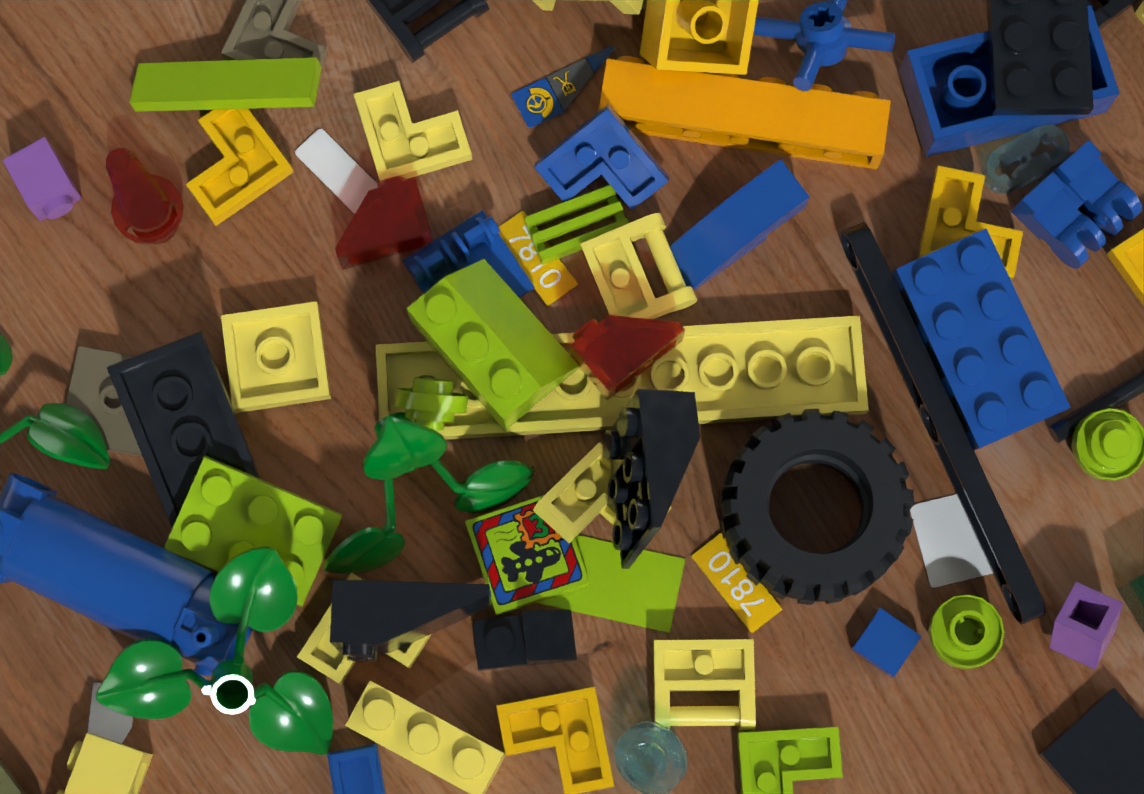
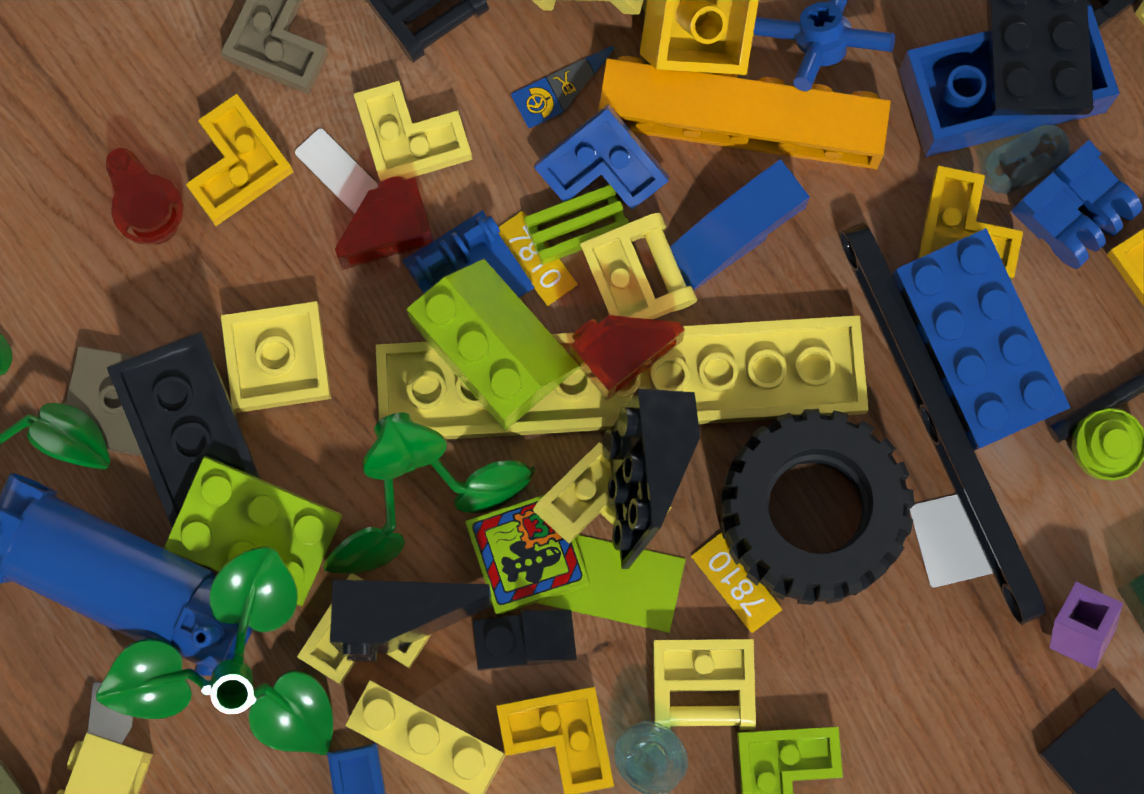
(42, 180): medium lavender brick -> none
(226, 84): lime tile -> none
(431, 402): lime plate -> none
(886, 642): blue tile -> none
(966, 632): lime plate -> none

